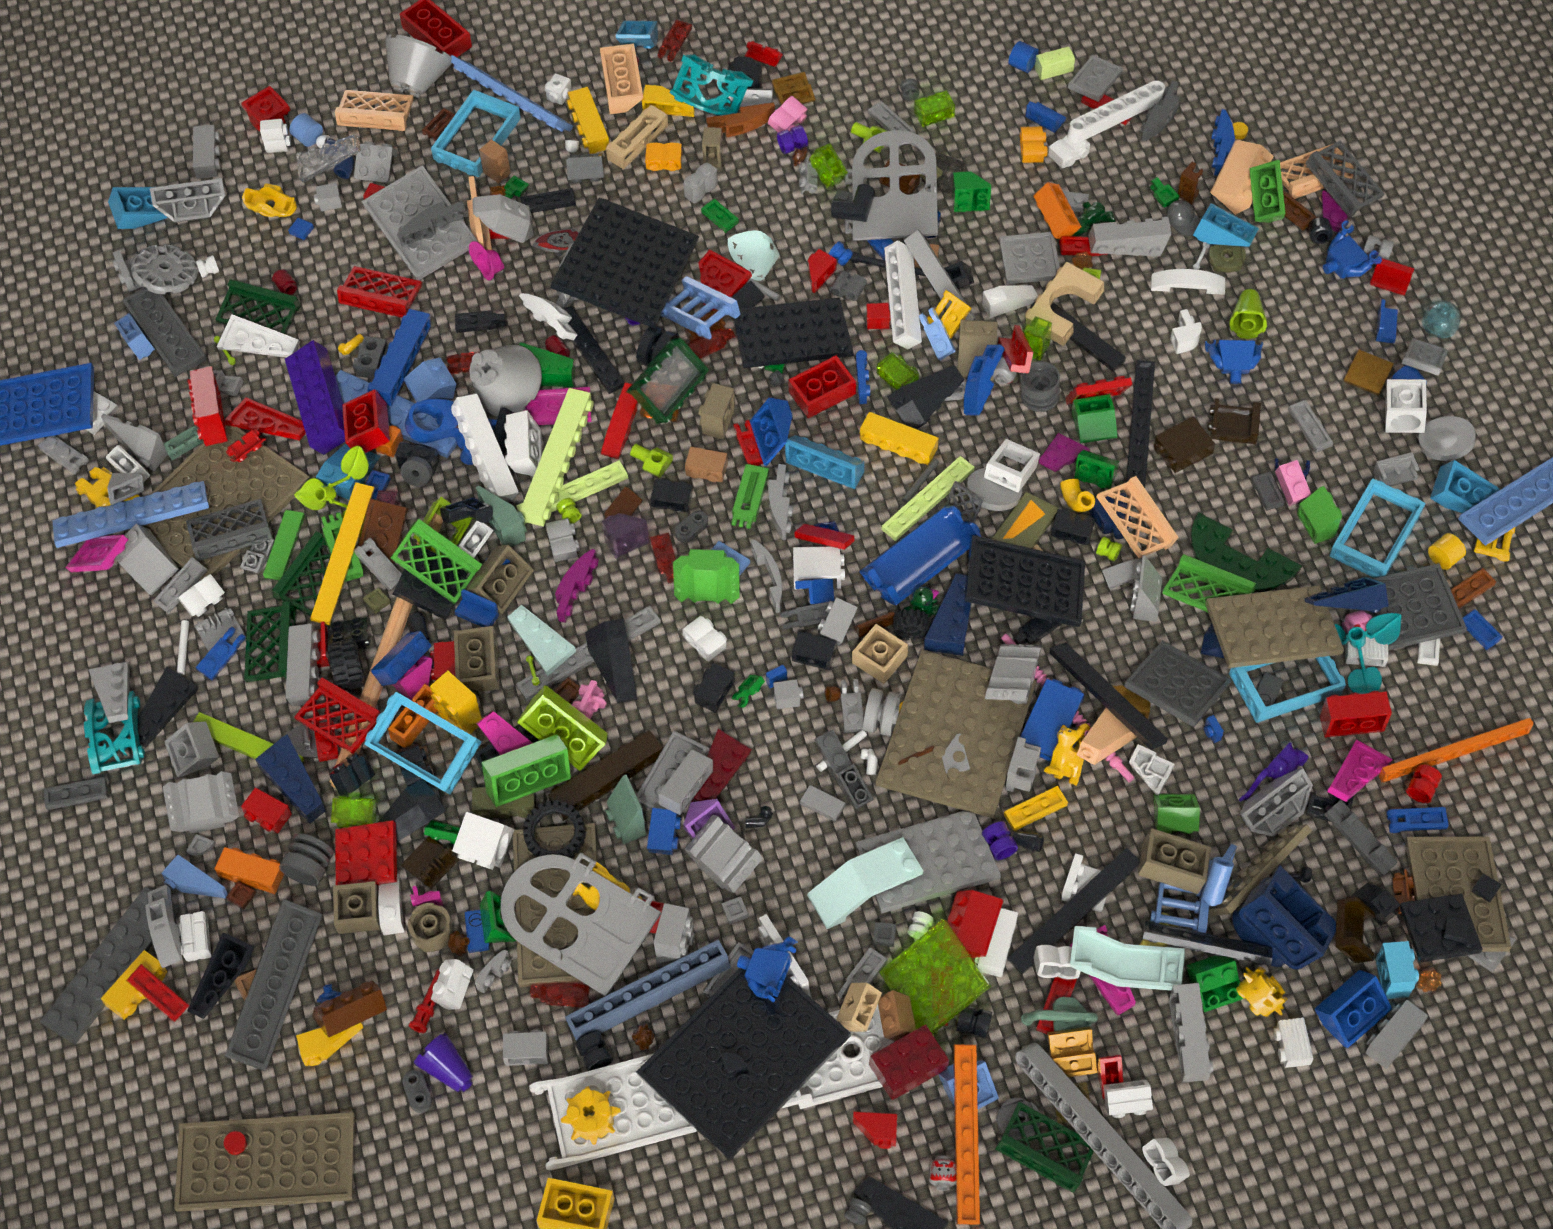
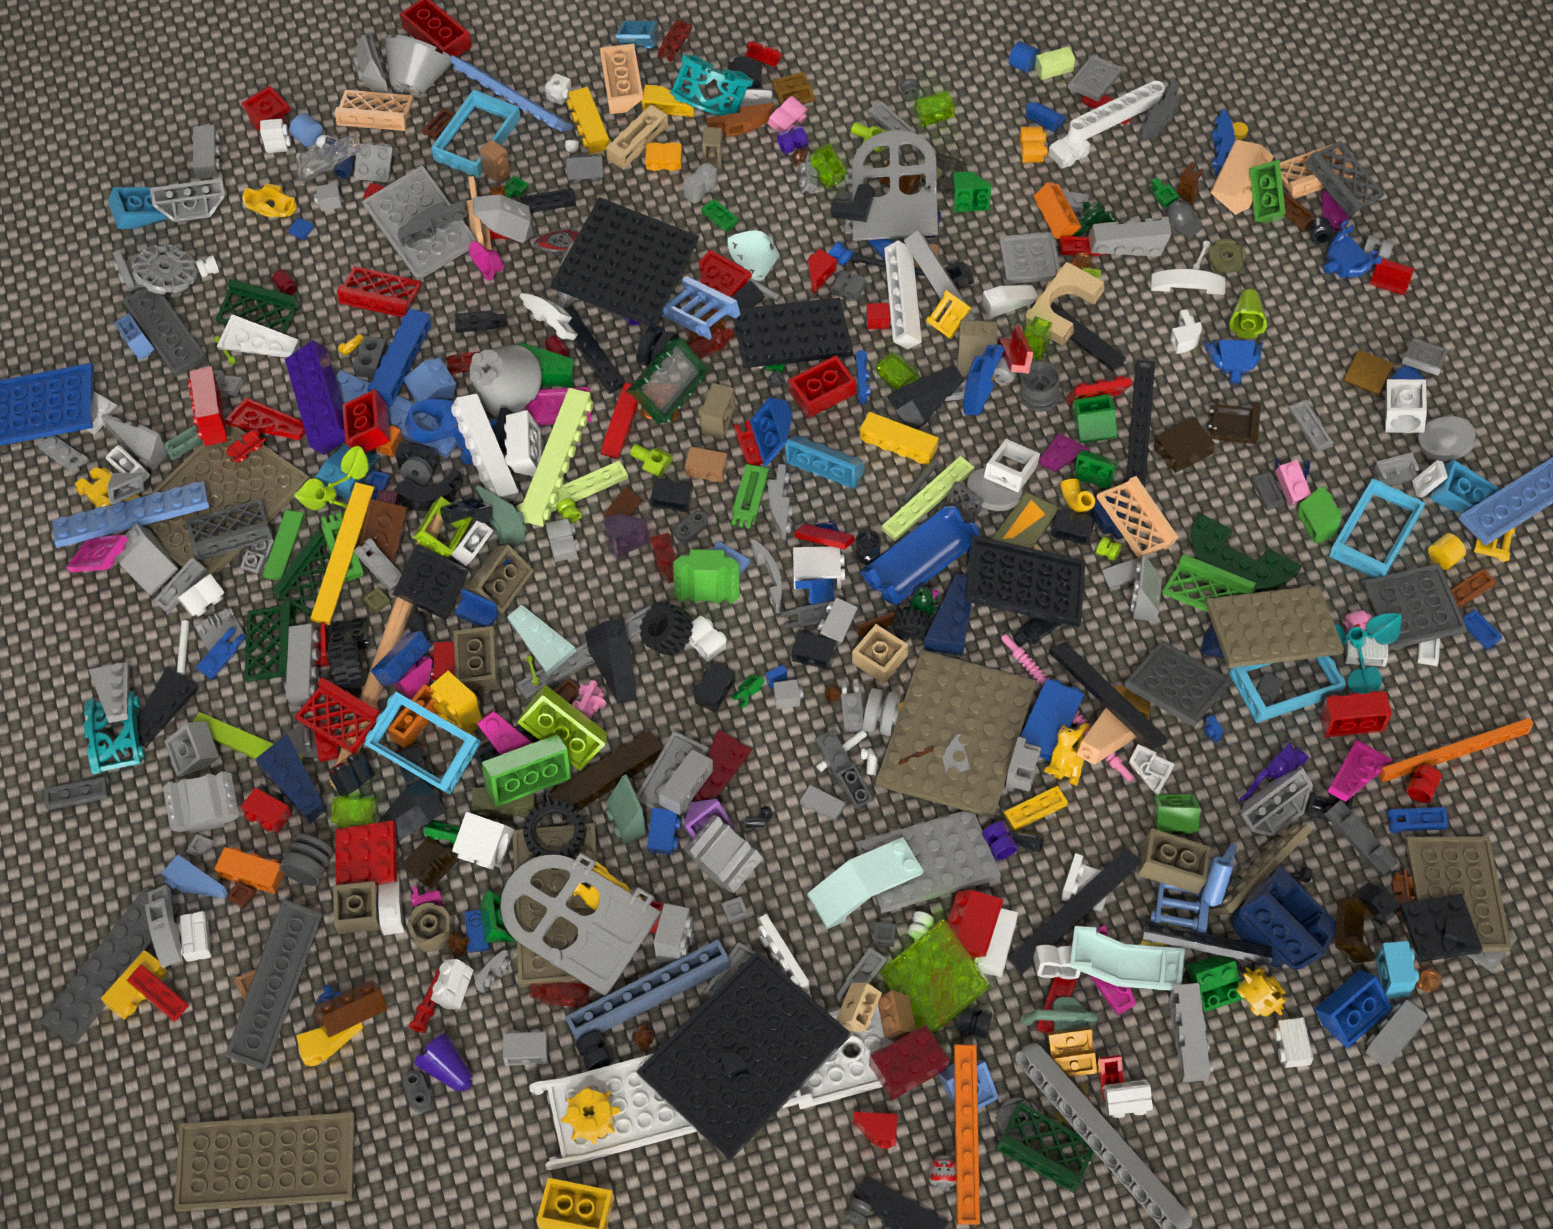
(223, 968): black wedge -> none
(235, 1143): red tile -> none
(369, 65): none -> light grey wedge
(422, 497): none -> black arch
(441, 546): bright green fence -> none
(575, 580): magenta slope -> none
(666, 628): none -> black tyre
(768, 968): blue torso -> none
(867, 546): none -> black wheel
(937, 335): light blue hinge -> none
(1014, 673): light grey slope -> none
(1167, 1165): white brick -> none
(1224, 228): dark azure slope -> none
(1356, 594): dark blue wedge -> none
(1386, 324): blue panel -> none
(1429, 479): none -> white plate
(1441, 319): clear light blue cylinder -> none
(1486, 887): black tile -> none

